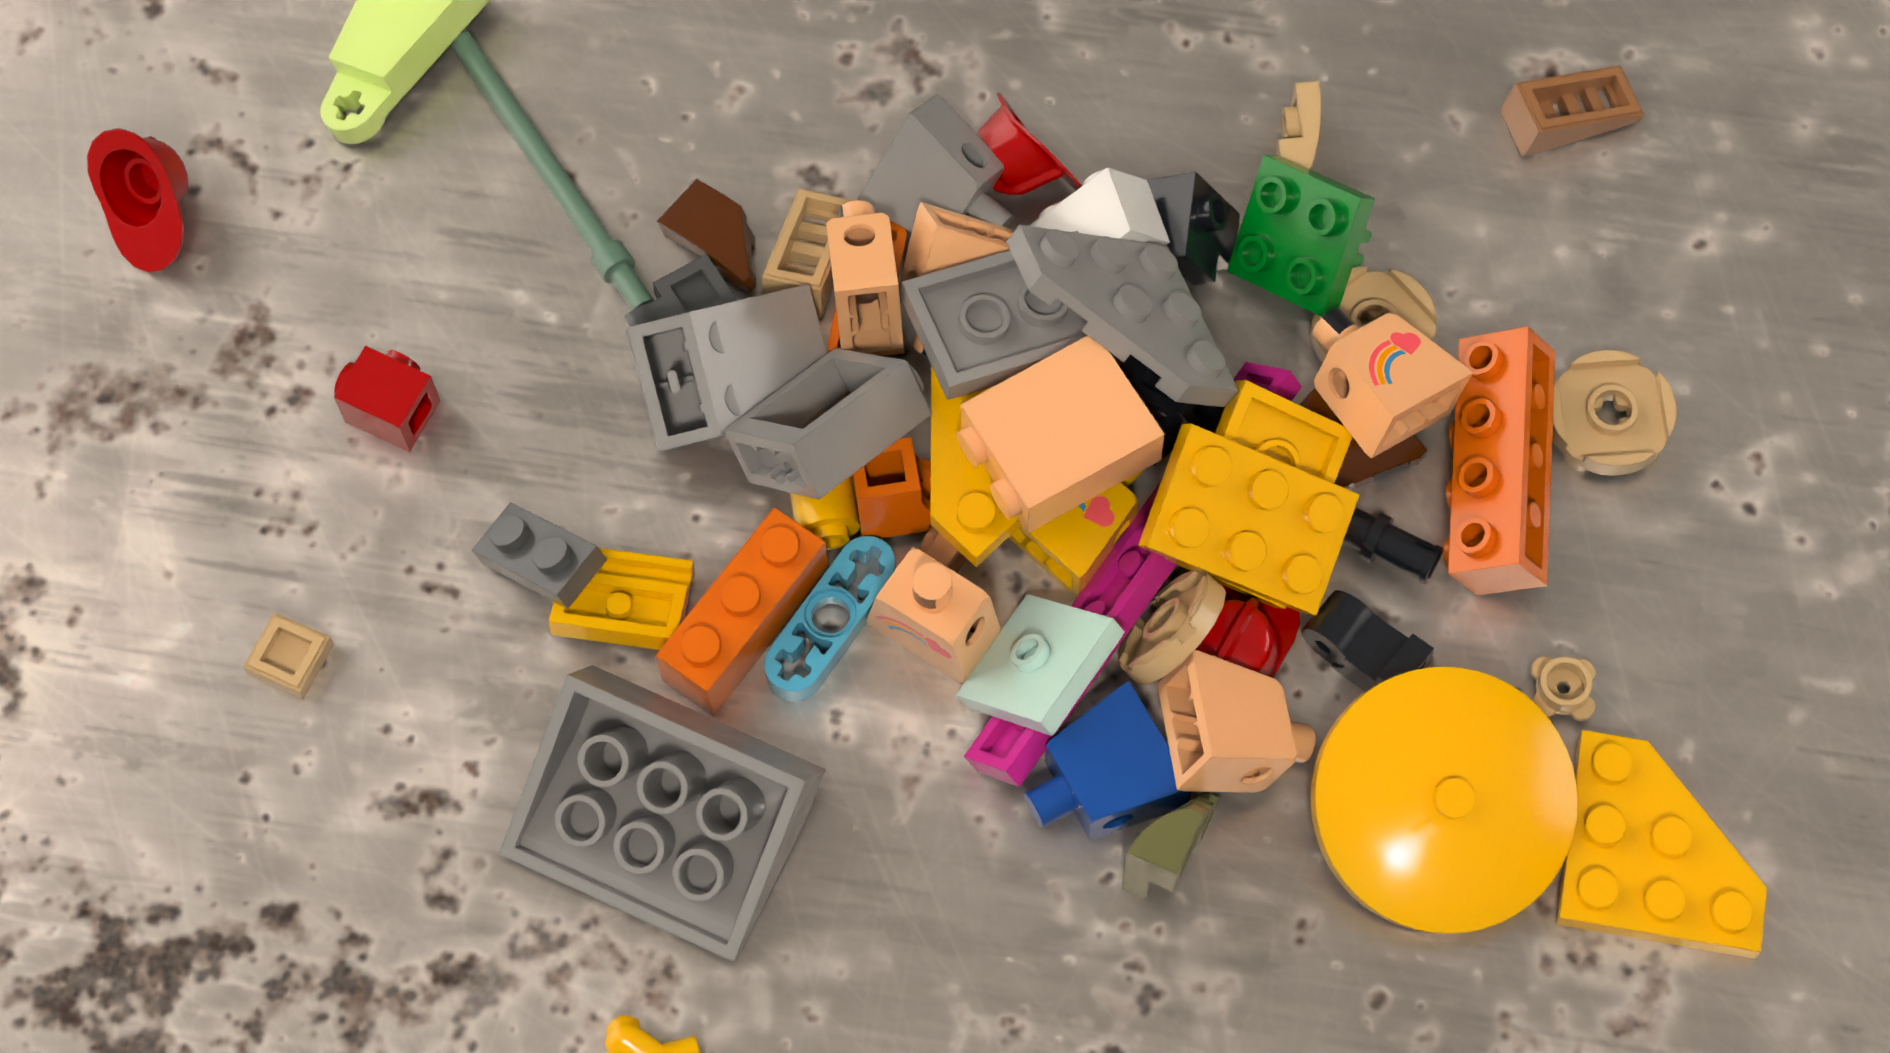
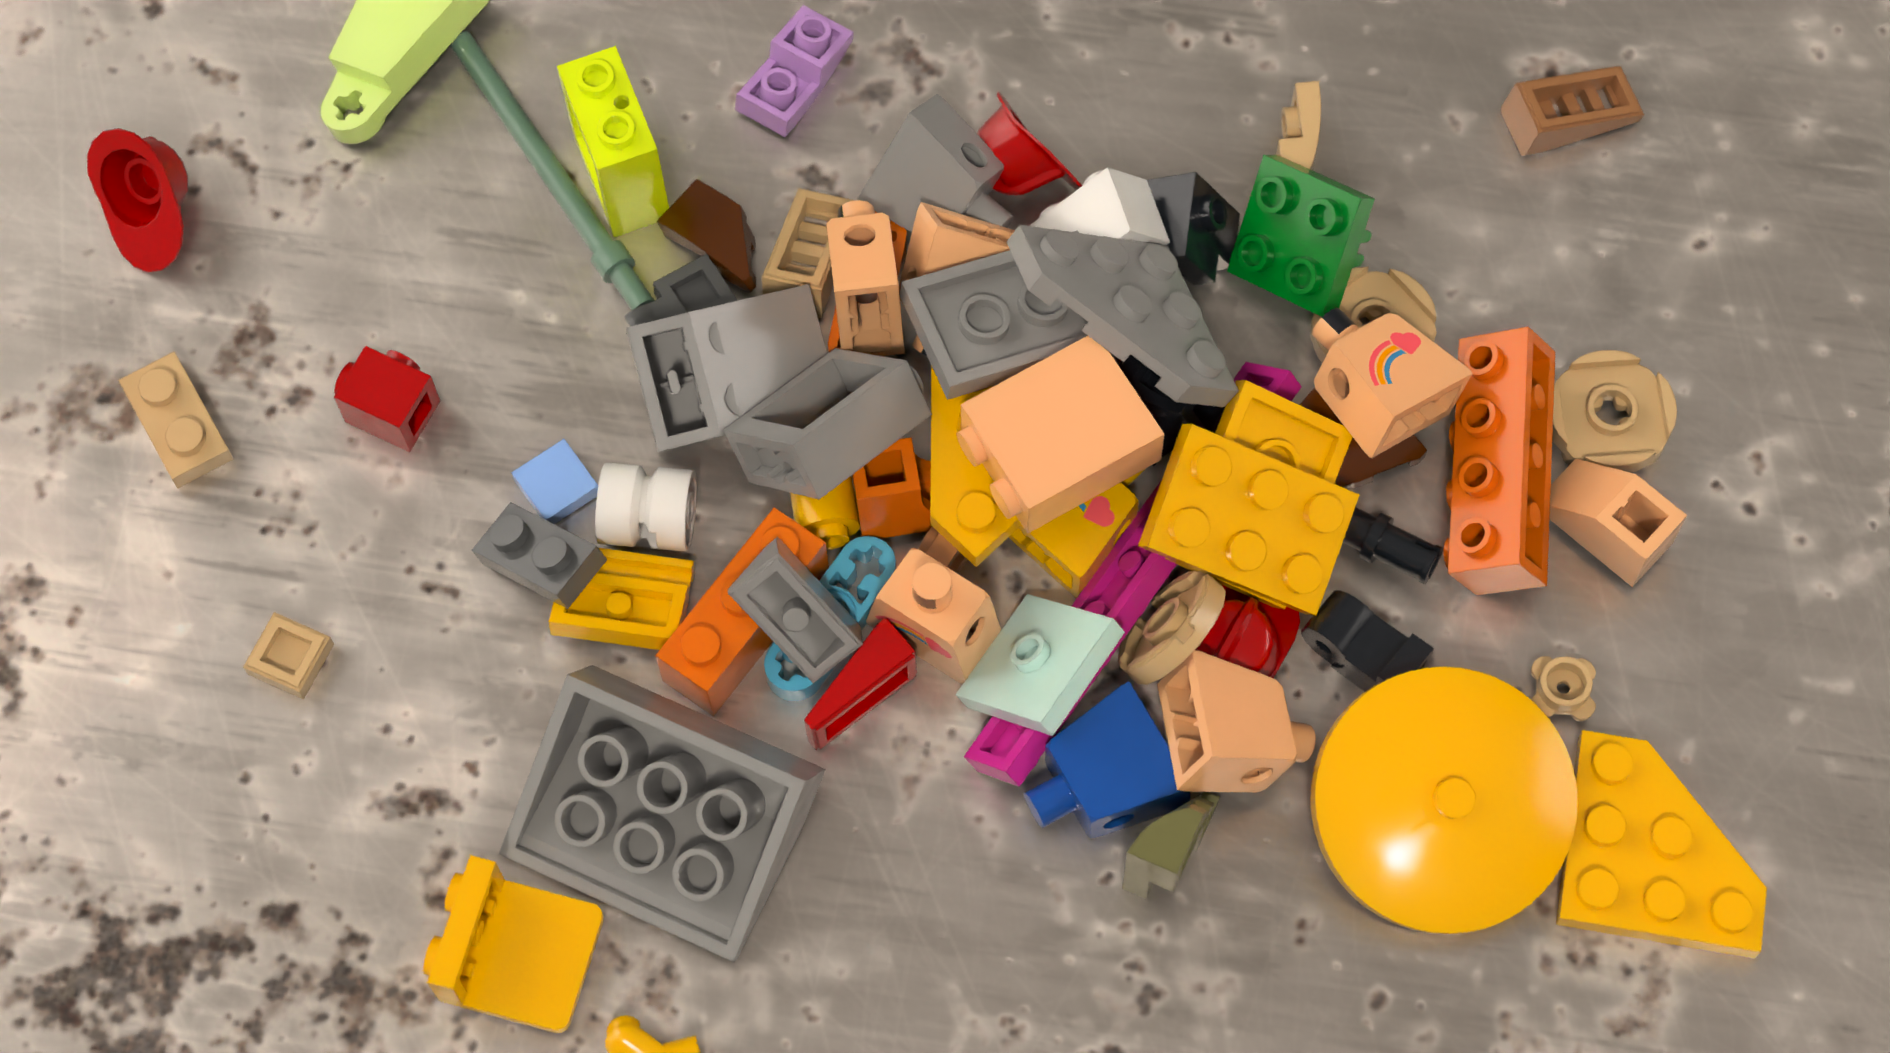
(175, 420): none -> tan plate
(512, 949): none -> yellow bracket
(556, 482): none -> light blue tile
(614, 140): none -> neon yellow window
(646, 506): none -> white wheel
(795, 72): none -> lavender slope
(796, 611): none -> light grey slope
(867, 680): none -> red slope
(1614, 517): none -> light nougat slope

